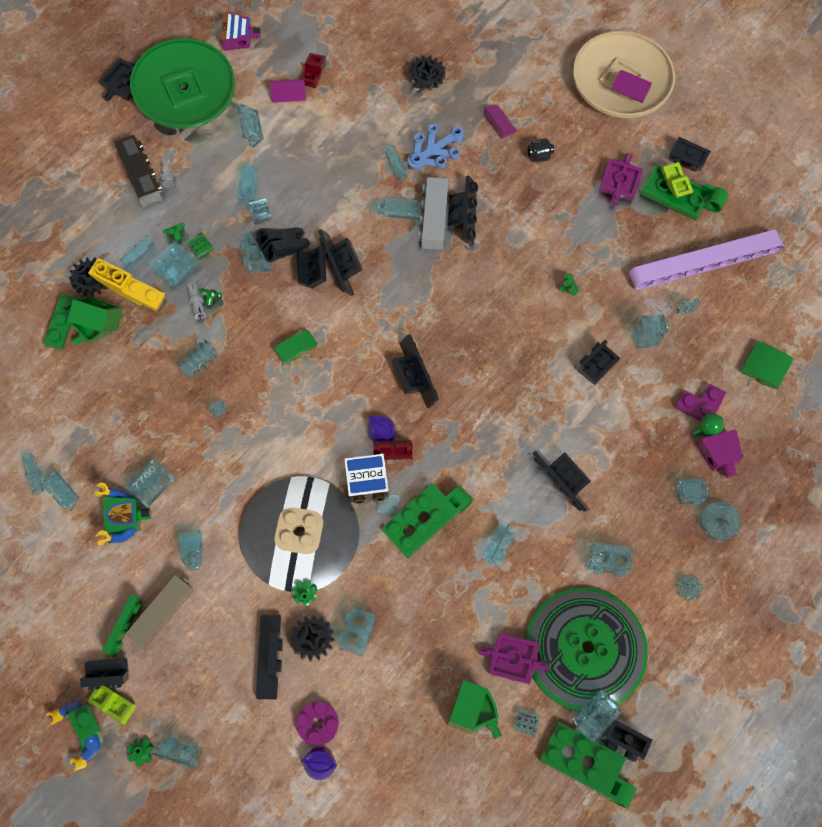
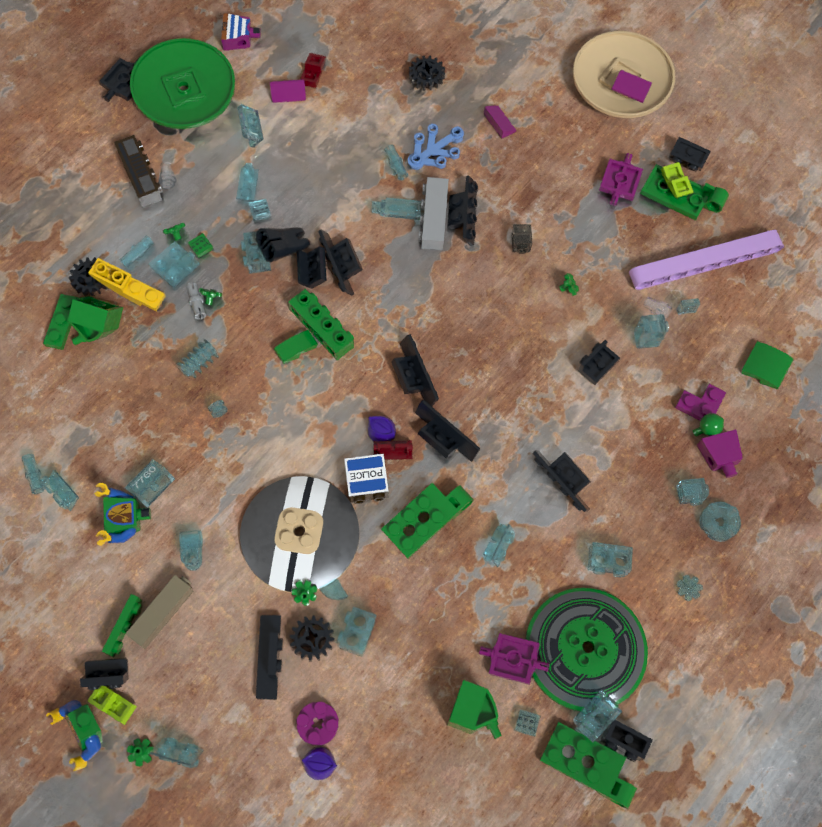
(321, 324): none -> green brick
(334, 591): none -> clear light blue tile
(389, 506): clear light blue tile -> none
(444, 435): none -> black bracket
(521, 238): none -> clear smoke brick
(540, 150): black head -> none

